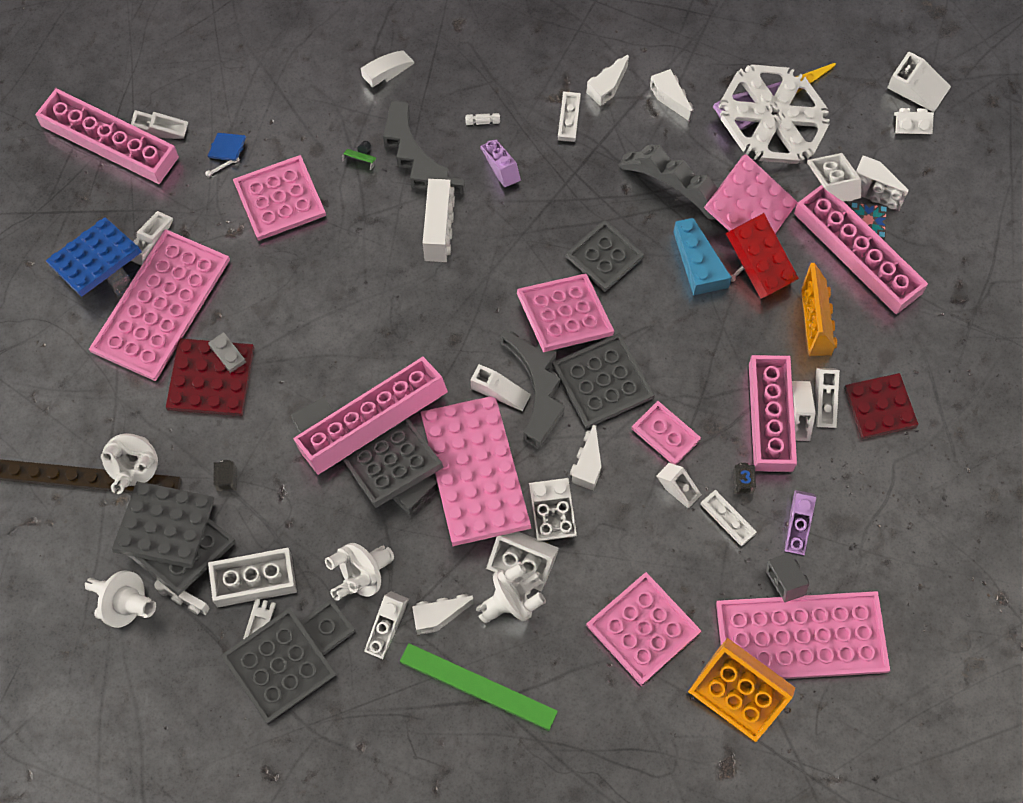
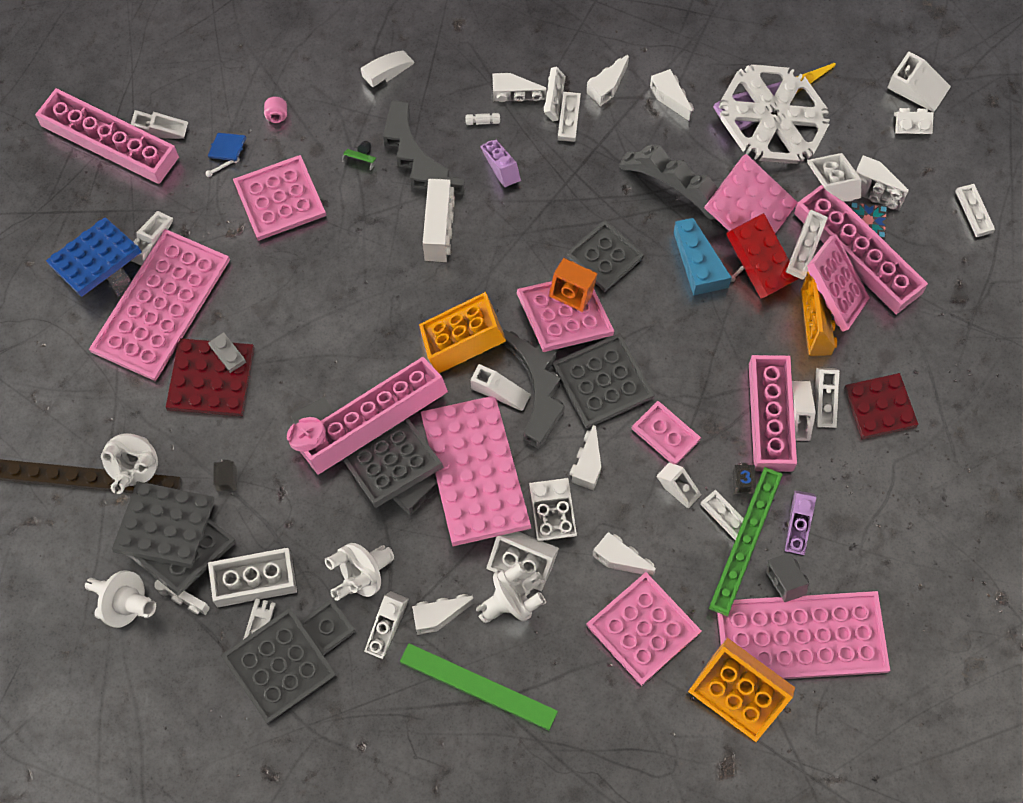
(275, 109): none -> bright pink head
(306, 434): none -> bright pink tile
(461, 333): none -> light orange slope
(514, 88): none -> white slope
(554, 94): none -> white plate
(572, 284): none -> orange brick
(618, 556): none -> white slope
(745, 542): none -> bright green tile
(806, 244): none -> white plate
(838, 282): none -> bright pink plate
(975, 210): none -> white plate

